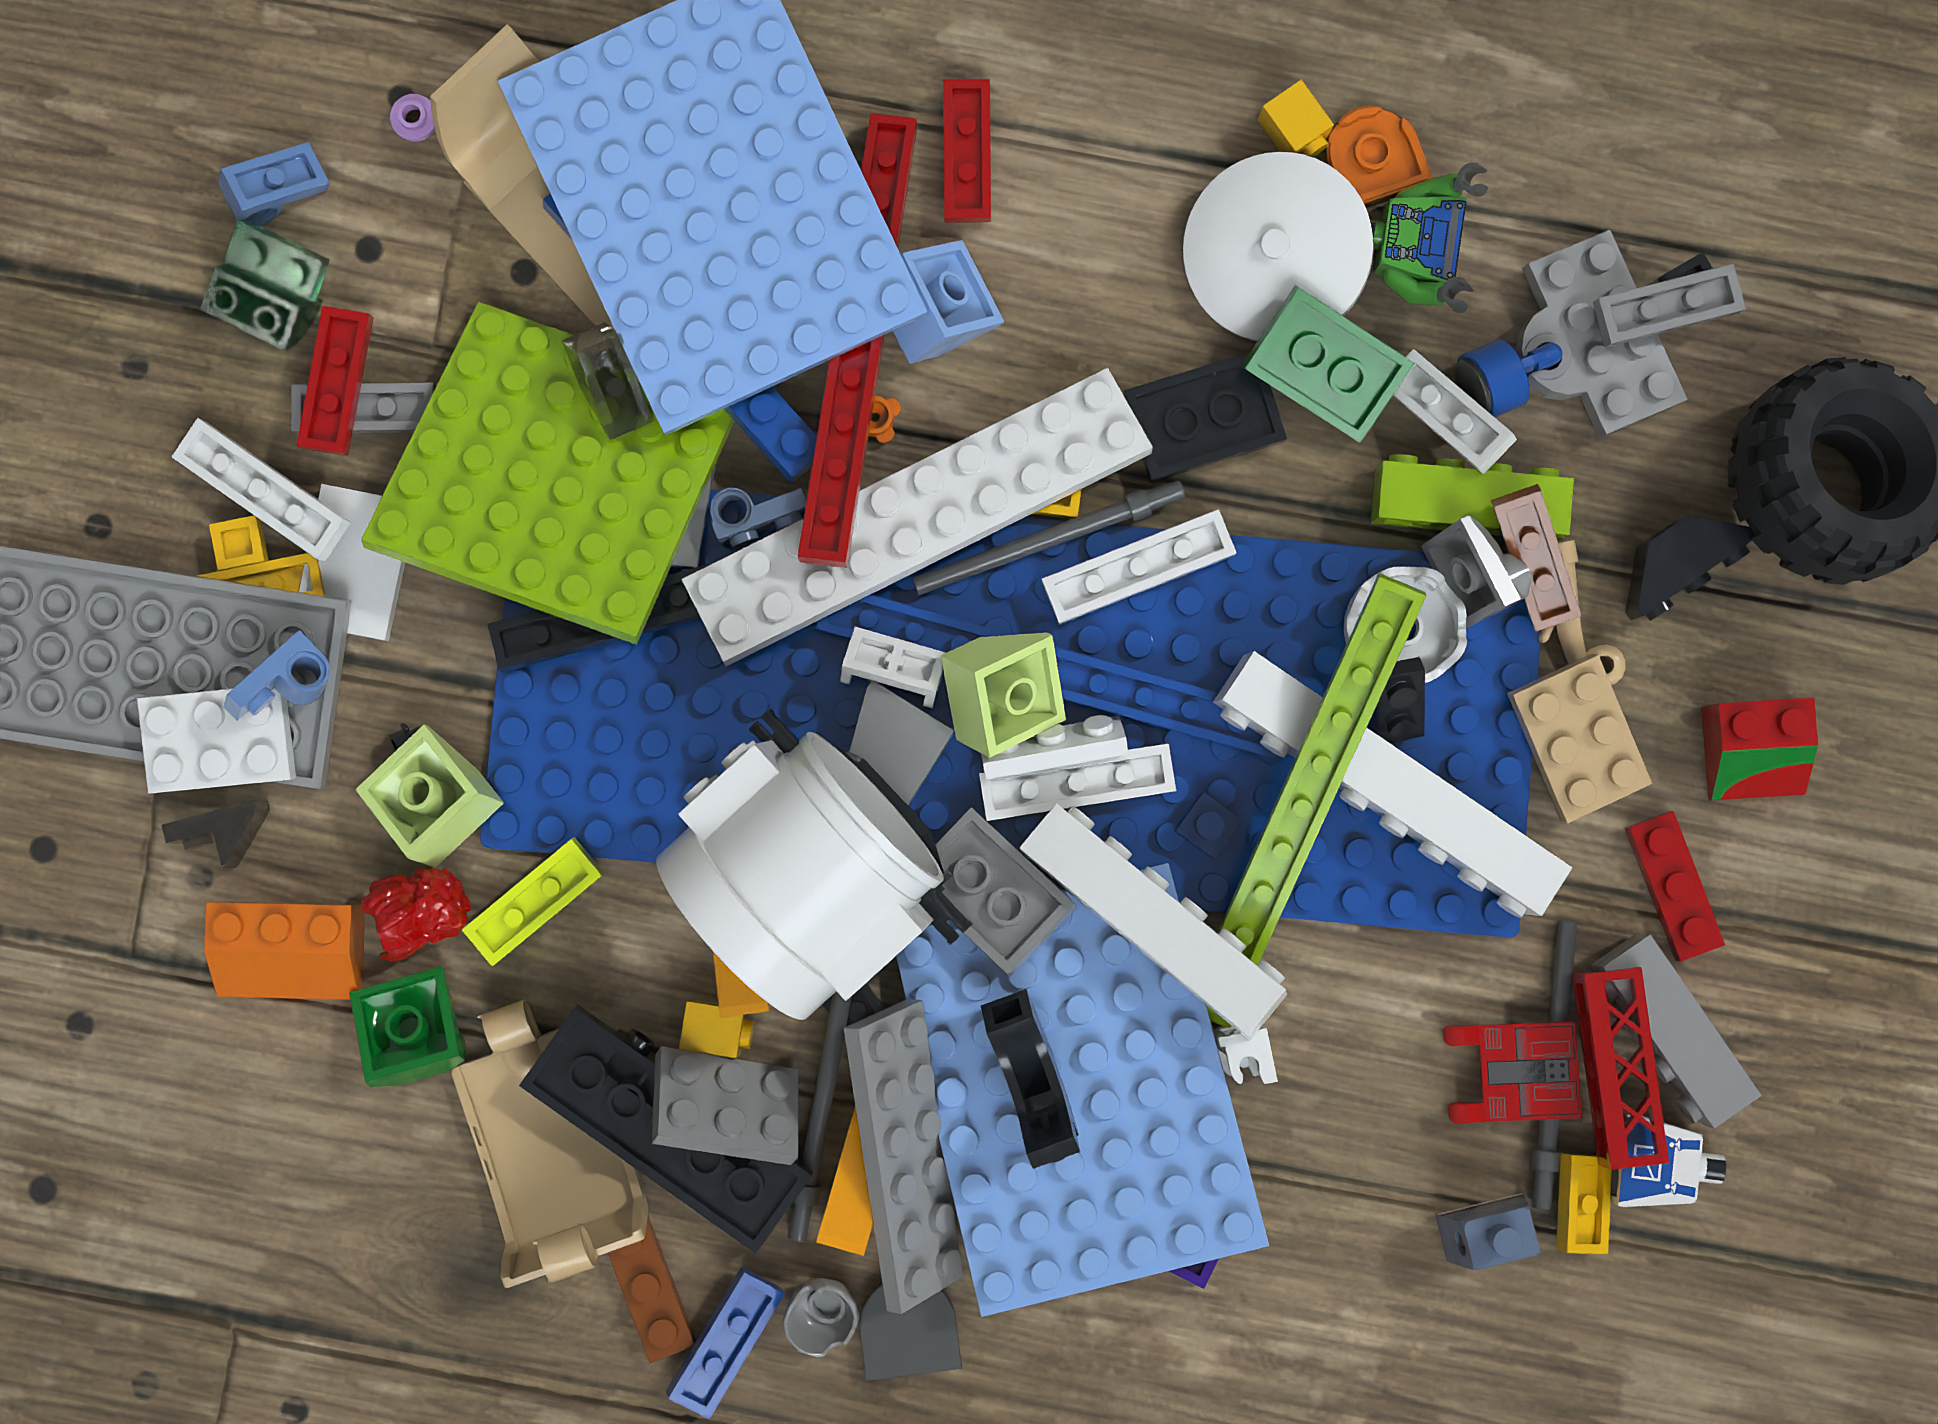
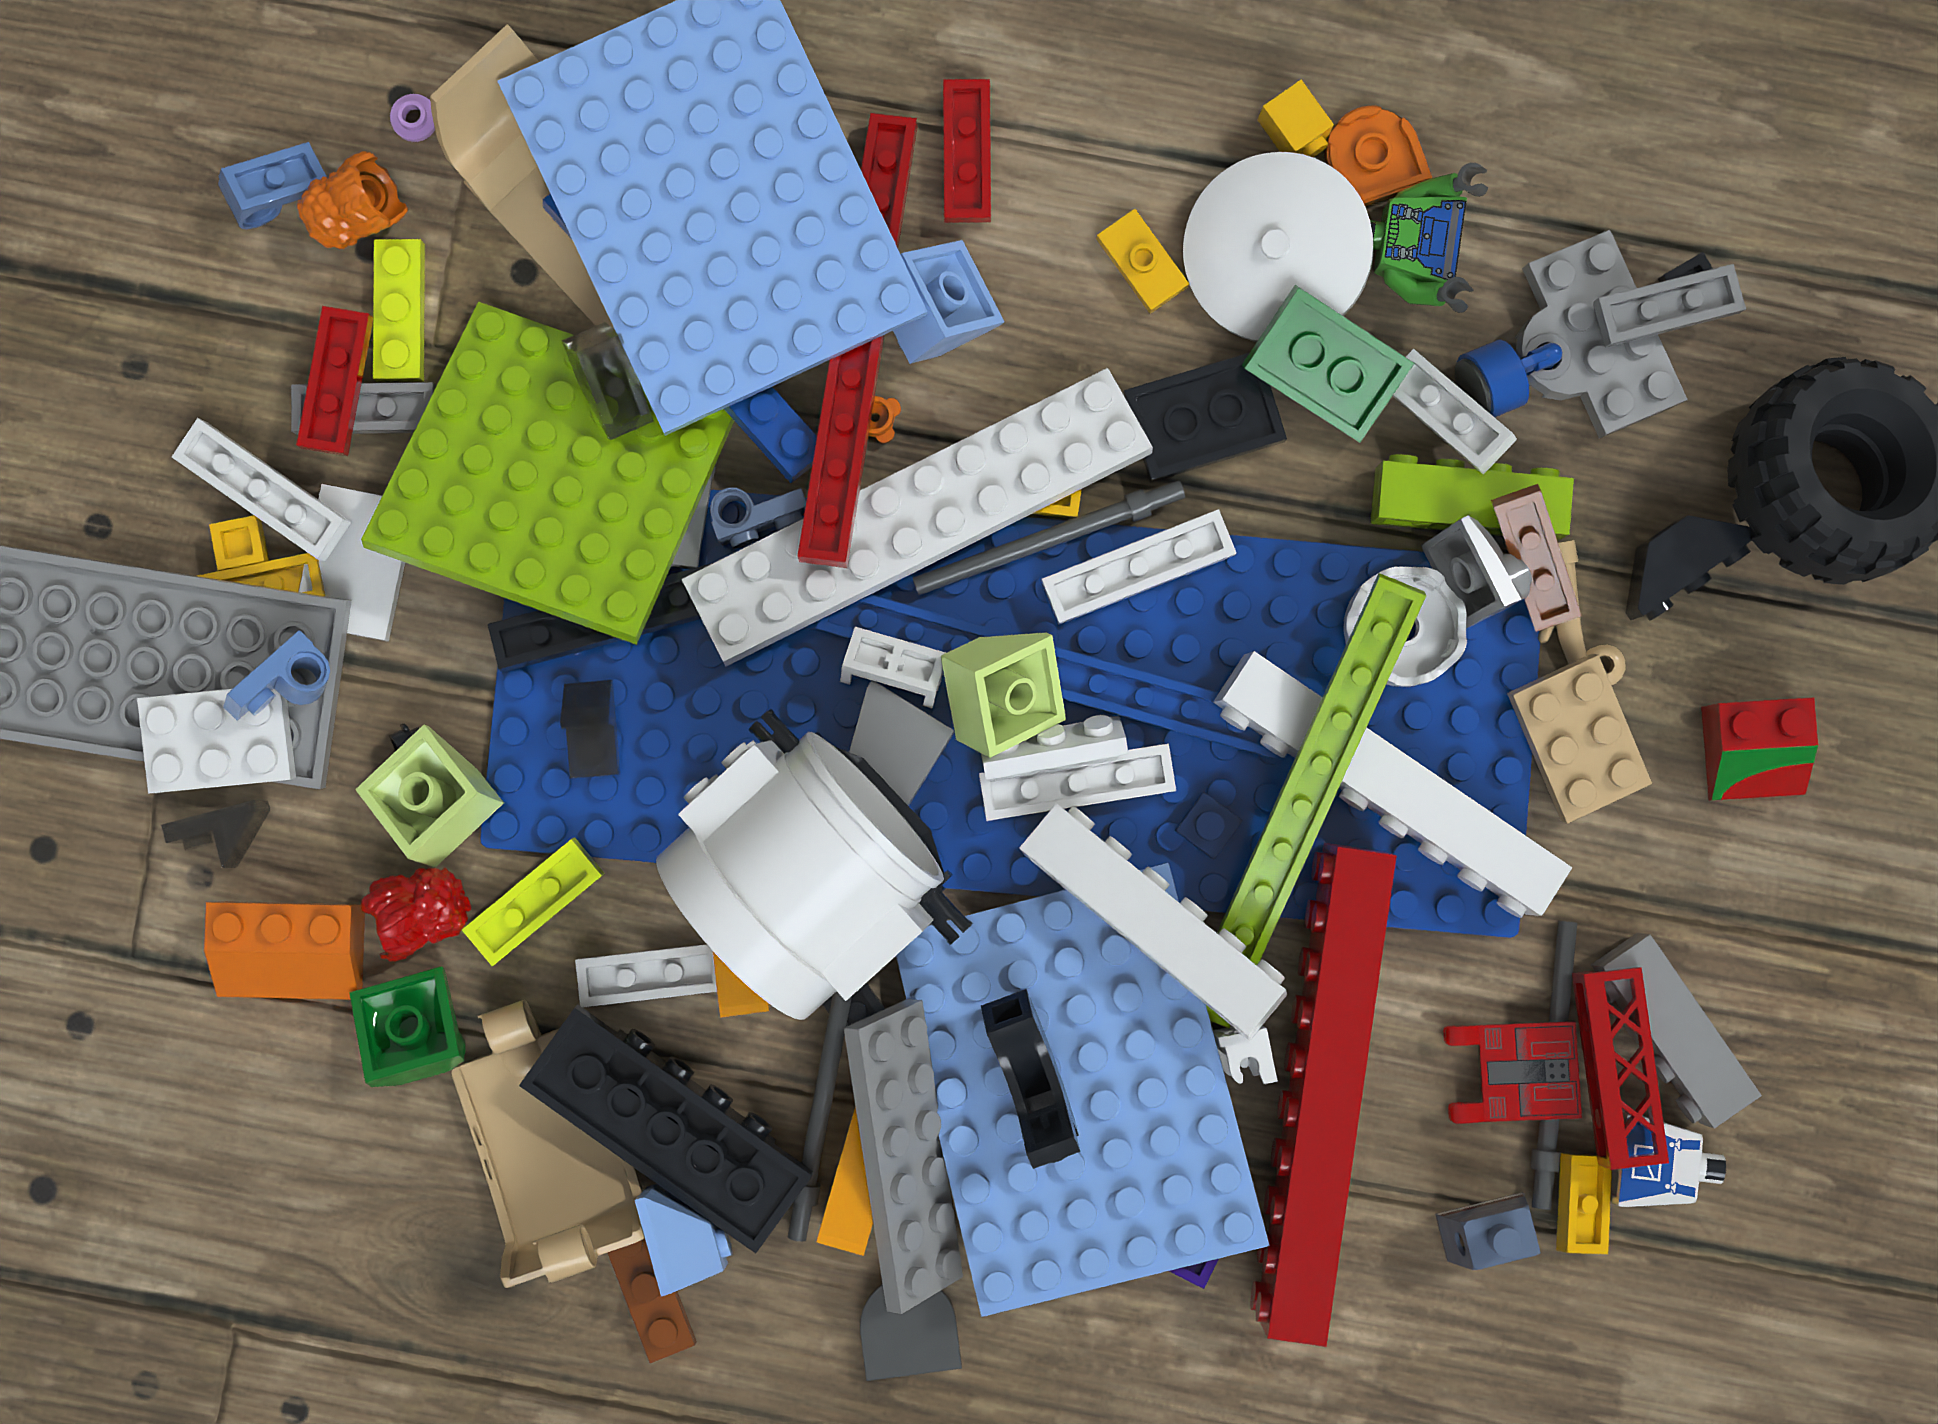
(266, 286): clear green brick -> none
(351, 203): none -> orange hair
(398, 310): none -> neon yellow plate
(590, 729): none -> clear smoke slope
(645, 975): none -> white plate
(680, 1240): none -> light blue slope
(709, 1034): yellow brick -> none
(725, 1106): light grey plate -> none
(725, 1342): plate -> none
(820, 1316): light grey hair -> none
(999, 892): light grey plate -> none
(1142, 261): none -> yellow plate
(1323, 1092): none -> red brick
(1402, 703): black plate -> none
(1674, 886): red plate -> none

